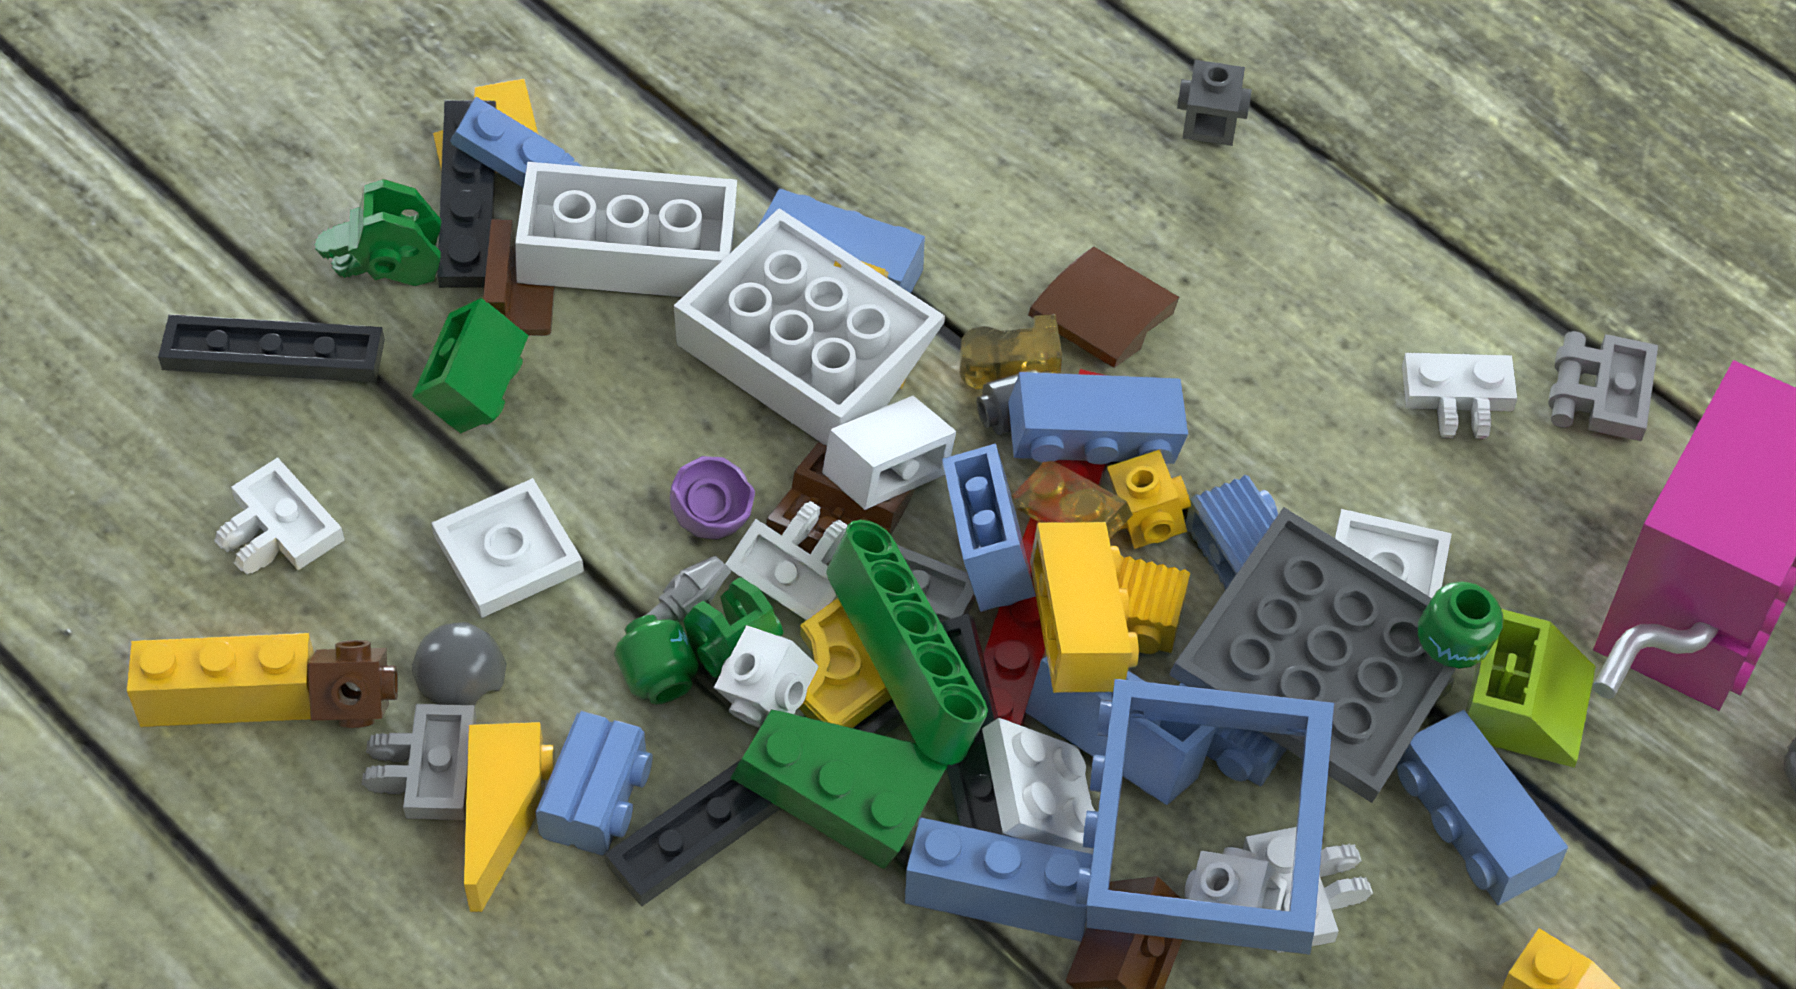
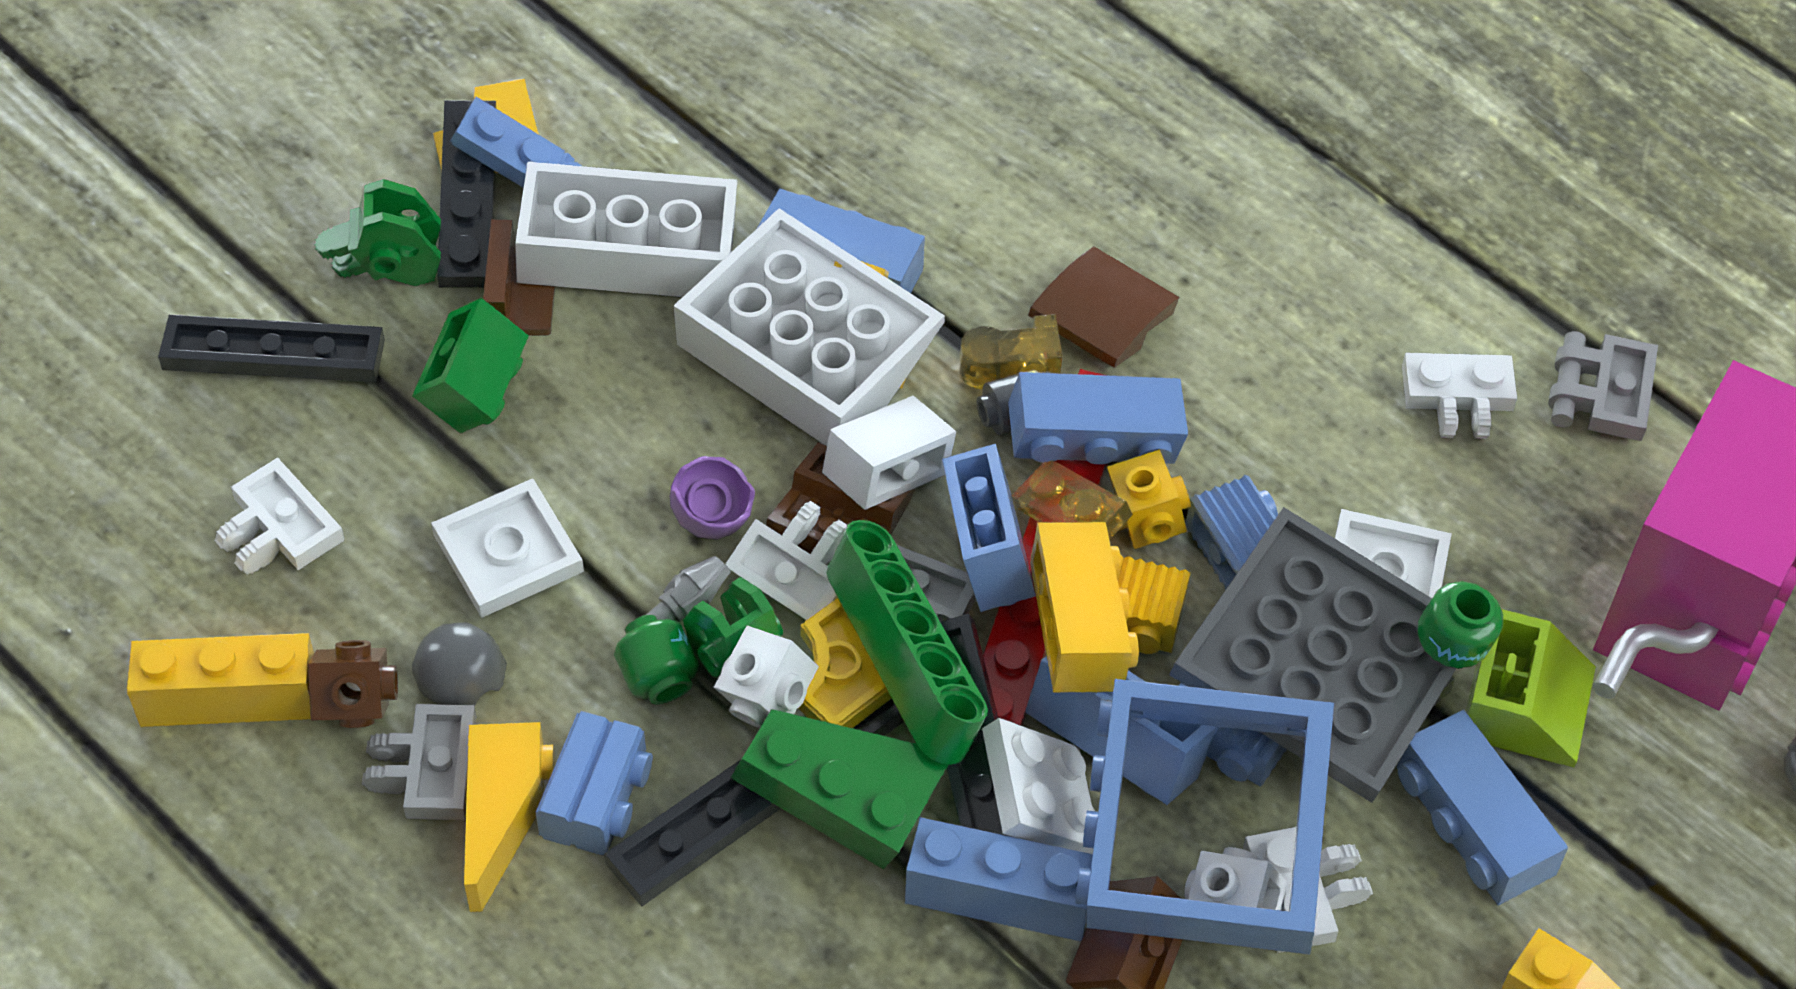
(1215, 92): dark grey brick -> none

